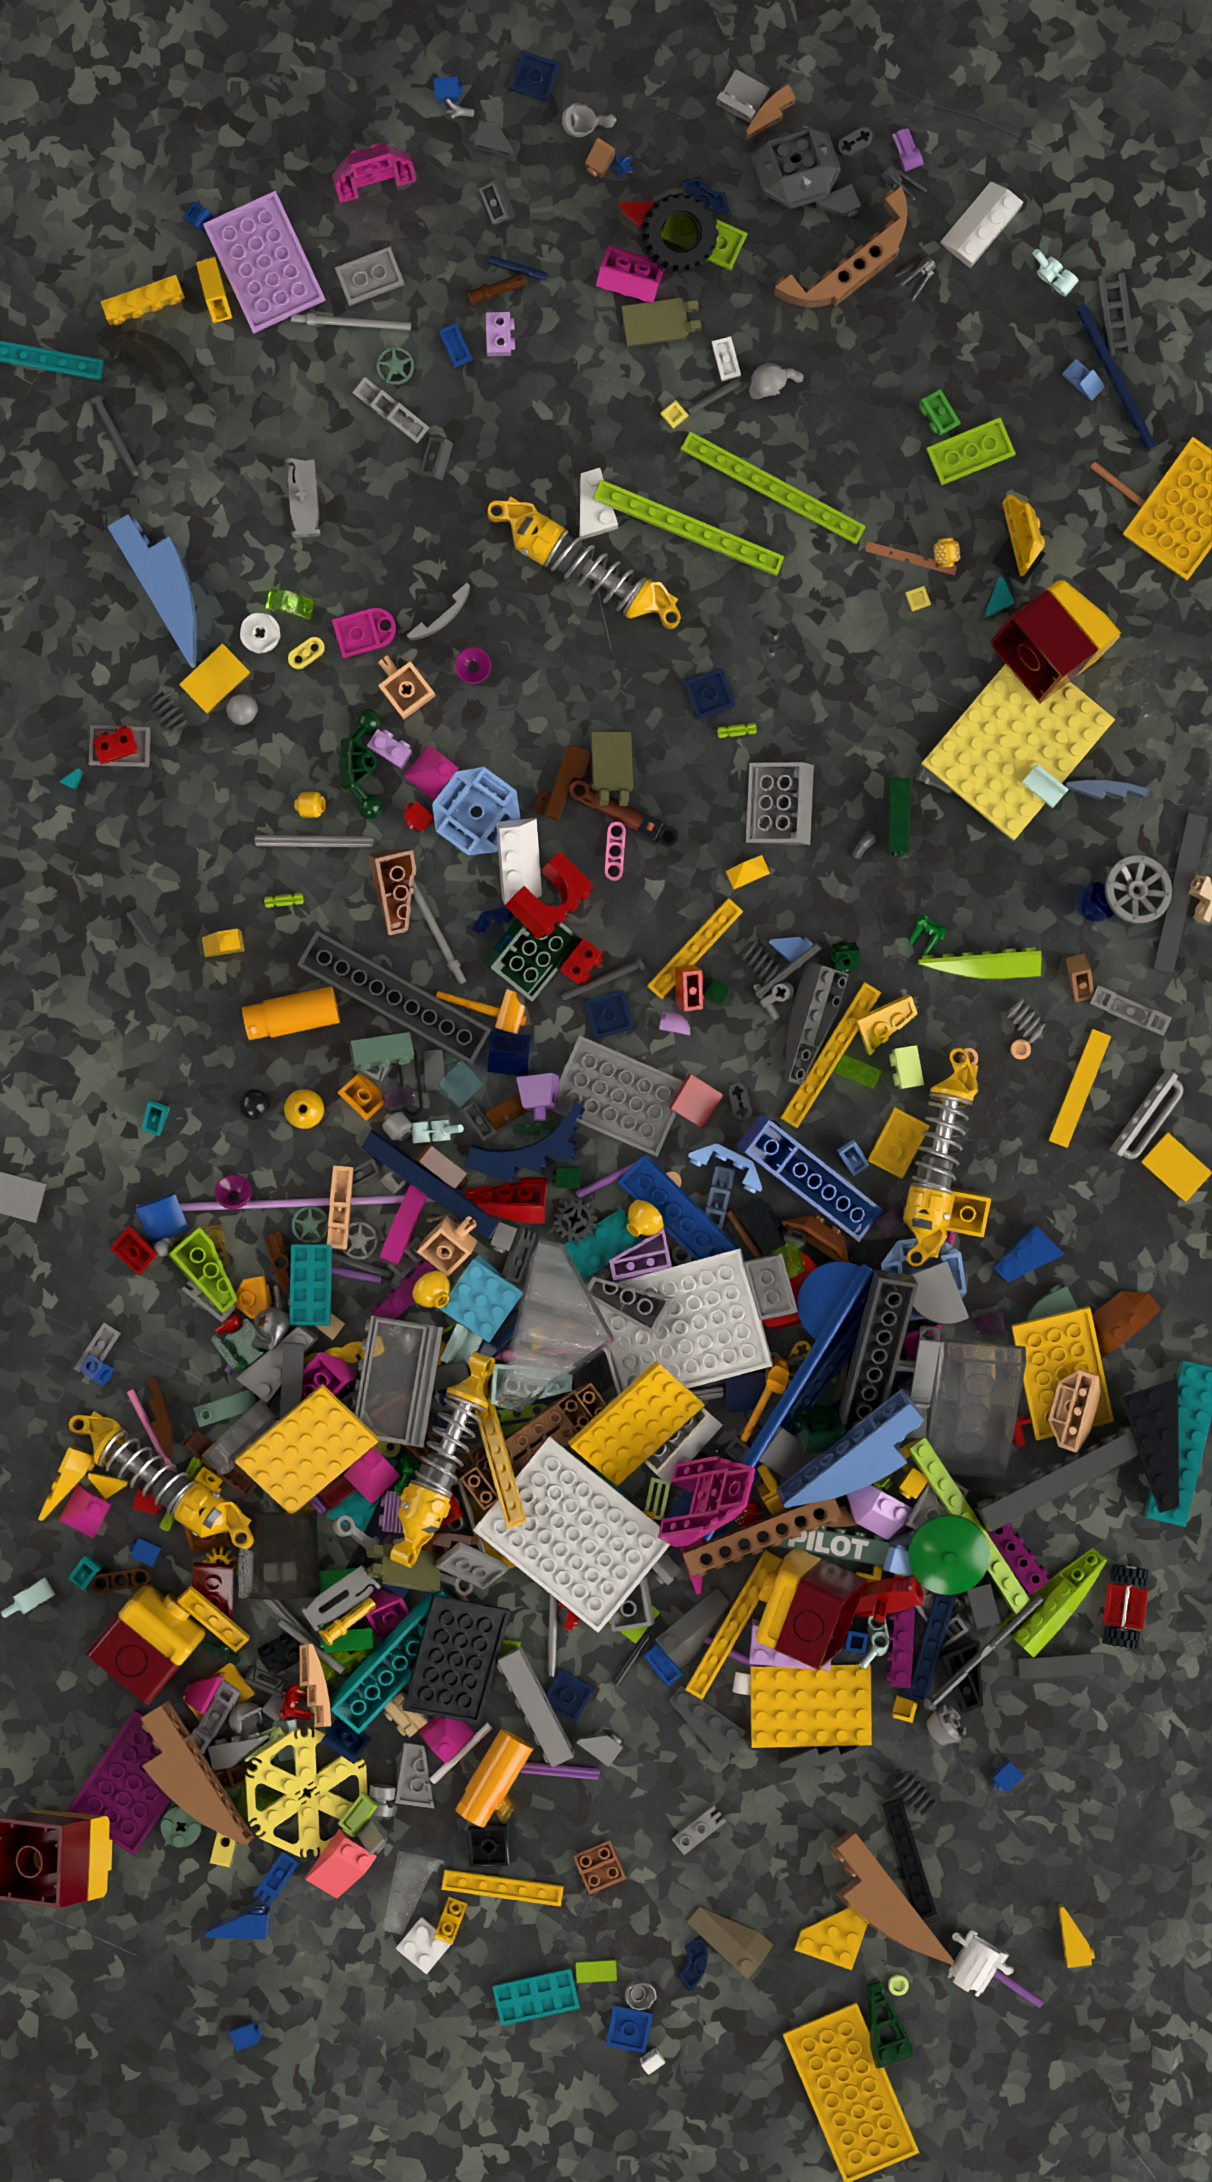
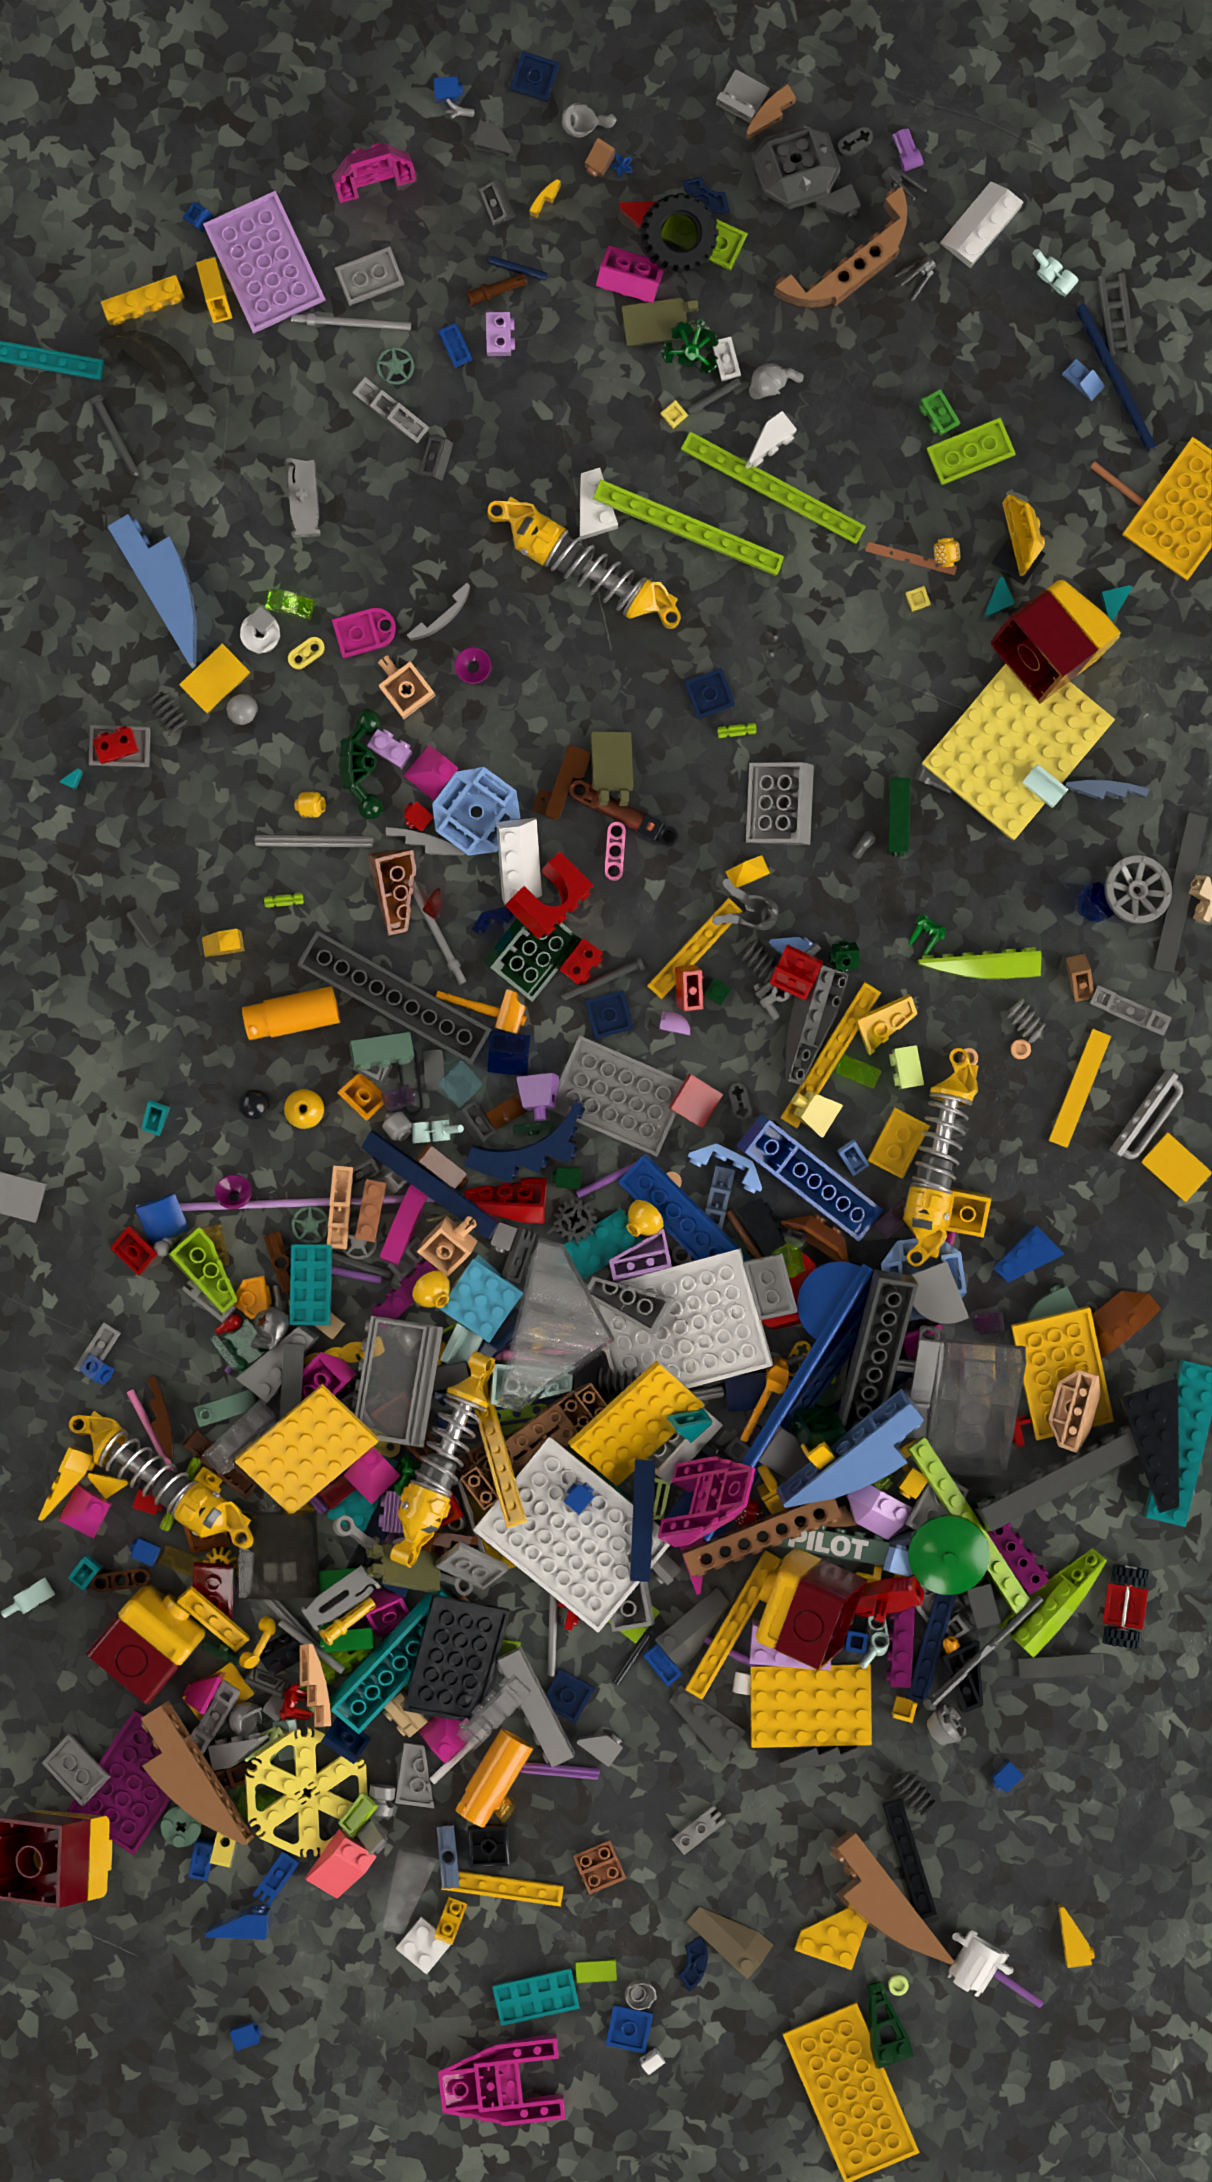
(76, 1769): none -> light grey tile
(179, 1560): none -> clear yellow tile
(200, 1861): none -> blue plate
(250, 1660): none -> yellow bar
(261, 620): none -> light grey tile
(370, 1210): none -> nougat arch
(432, 844): none -> light grey slope
(434, 904): none -> clear red slope
(447, 1843): none -> sand blue piece
(490, 2084): none -> dark pink wedge
(493, 1712): none -> clear wedge
(547, 194): none -> yellow slope
(579, 1496): none -> blue brick
(614, 1383): none -> dark grey piece
(642, 1520): none -> dark blue tile
(690, 350): none -> dark green plant
(690, 1423): none -> teal slope
(760, 912): none -> dark grey hair
(774, 433): none -> white slope
(796, 972): none -> red slope
(816, 1111): none -> light yellow torso
(820, 1455): none -> yellow panel
(950, 1644): none -> light orange hinge
(1114, 599): none -> teal slope

